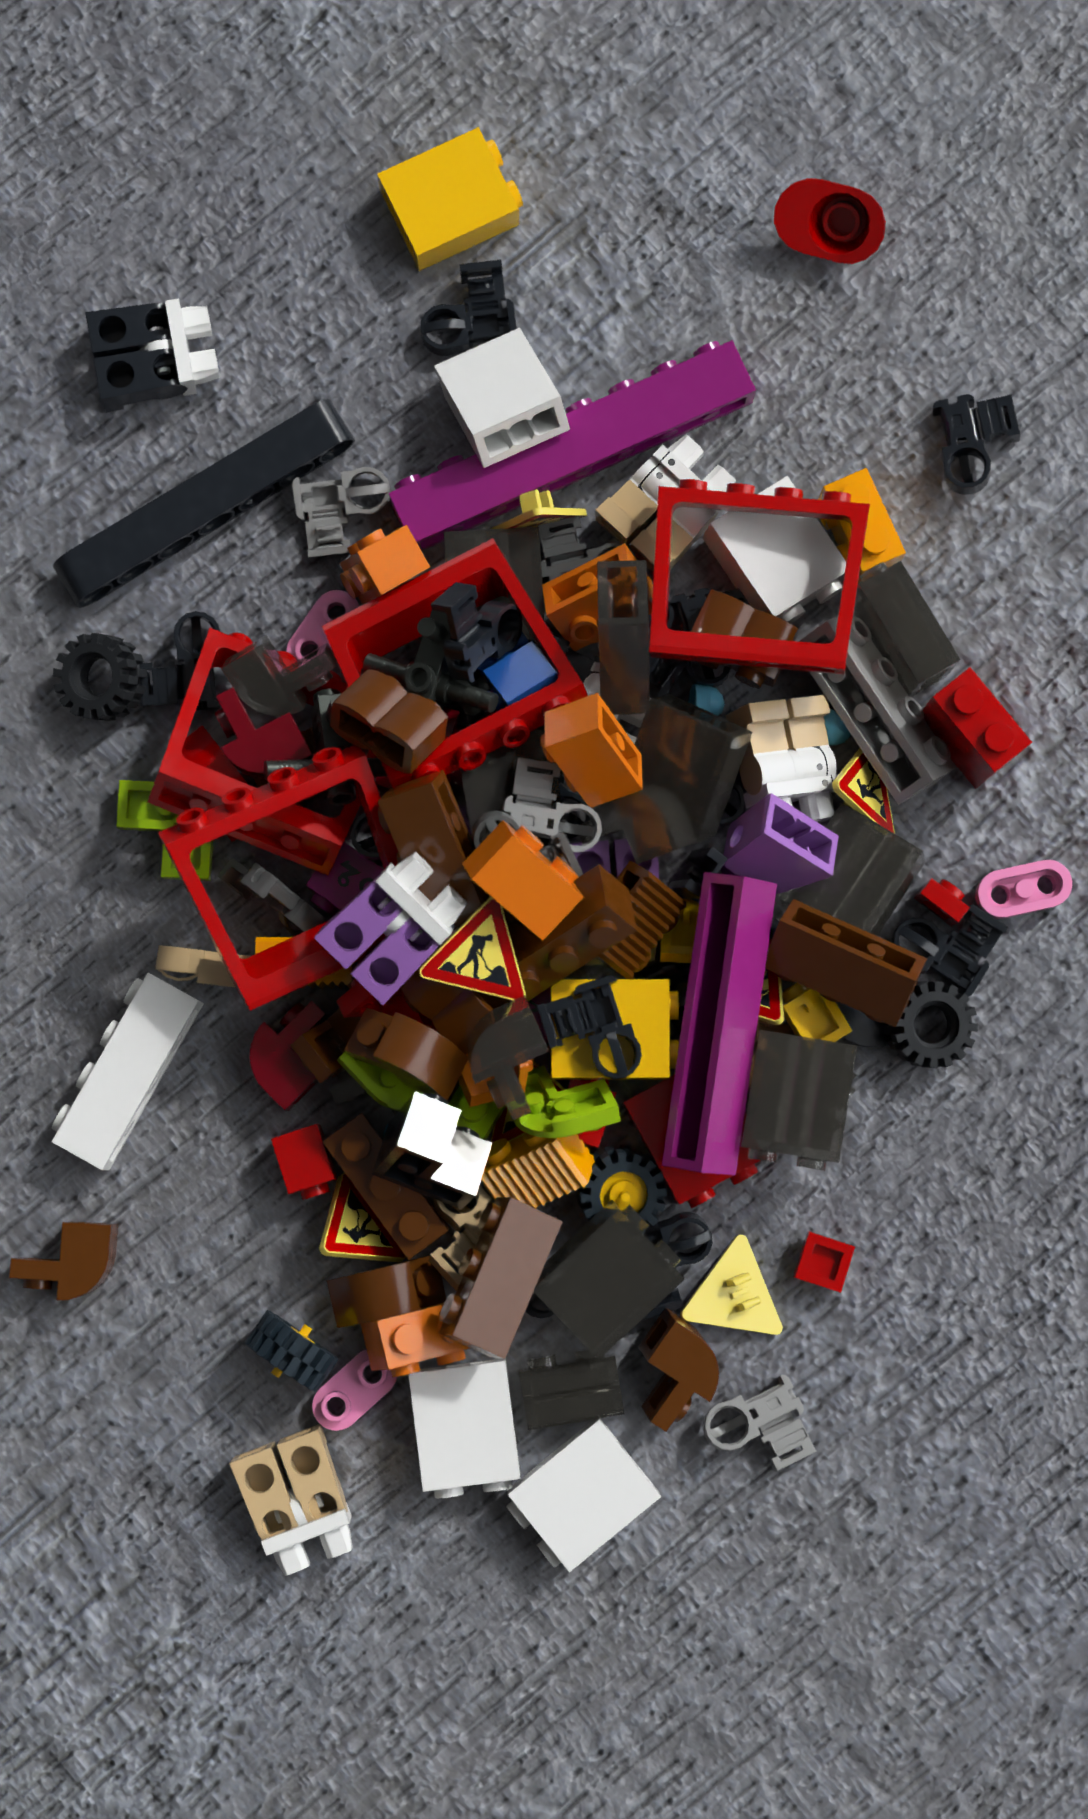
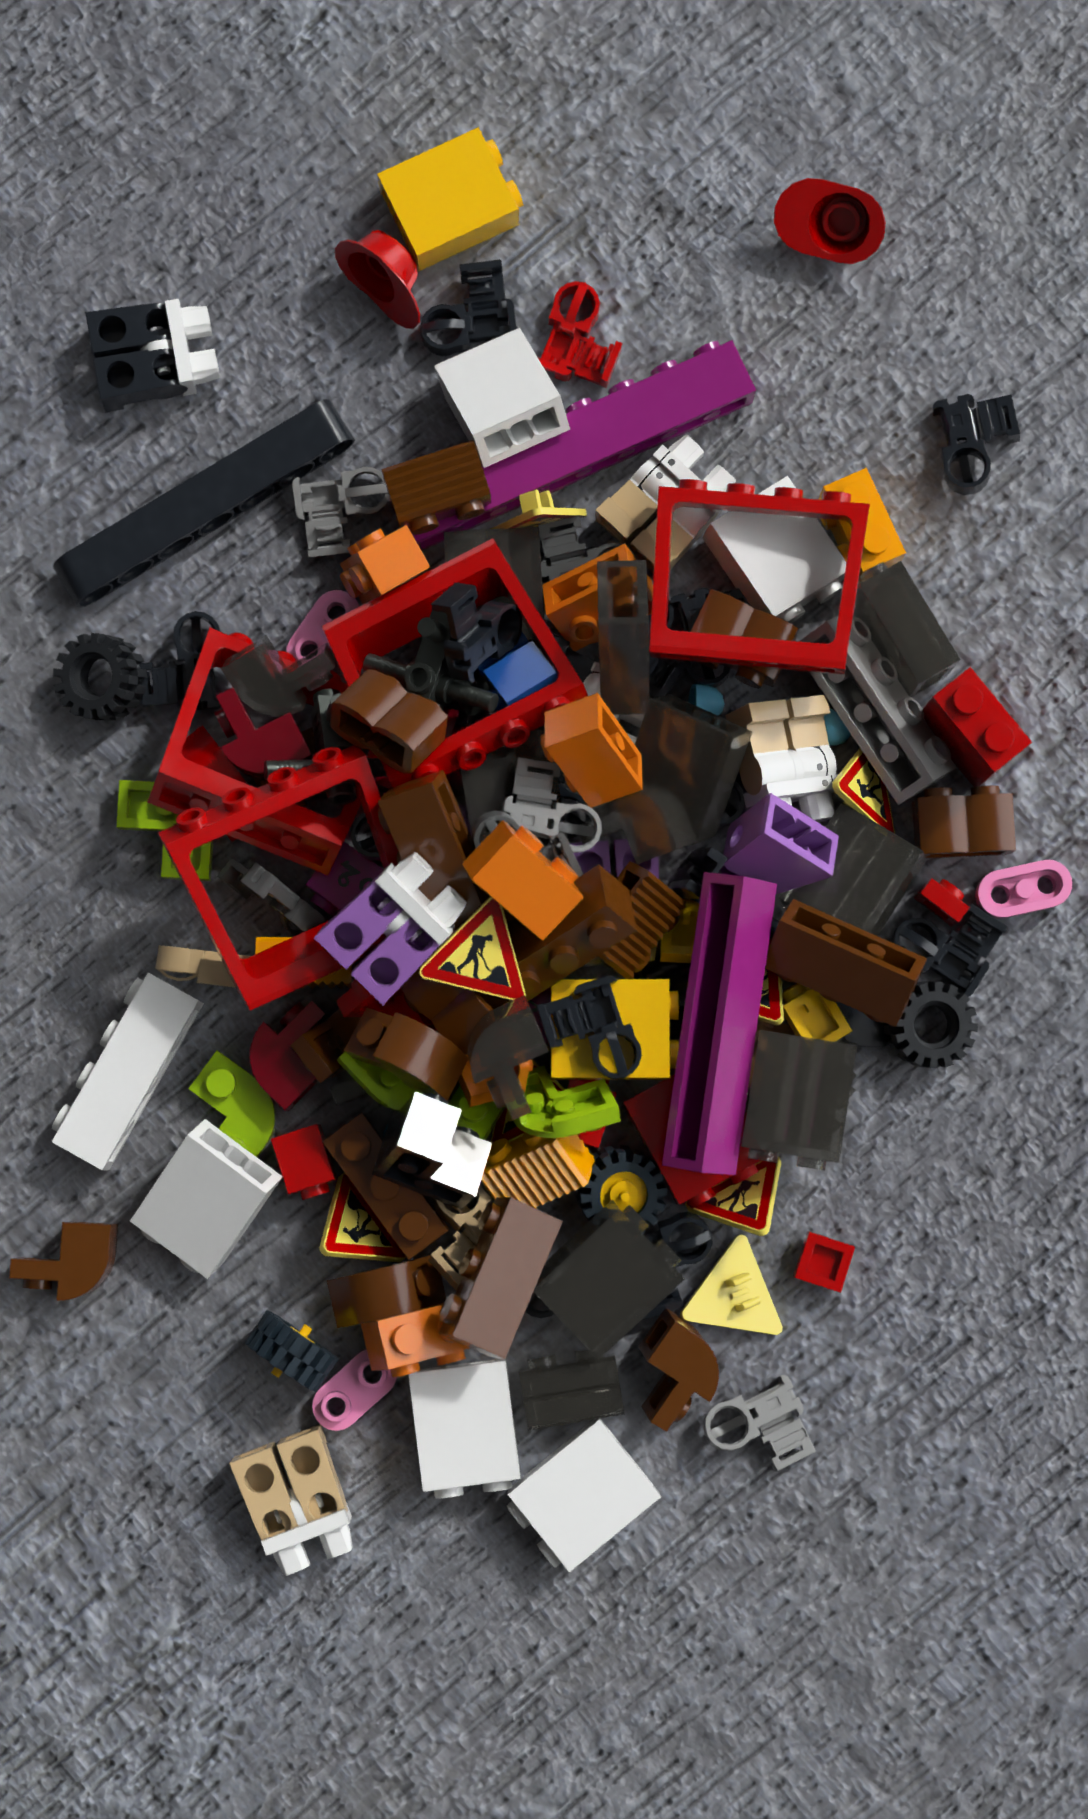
(205, 1199): none -> white brick
(240, 1099): none -> lime plate
(383, 272): none -> red piece
(437, 488): none -> reddish brown brick
(577, 349): none -> red piece
(746, 1204): none -> piece
(964, 825): none -> reddish brown brick

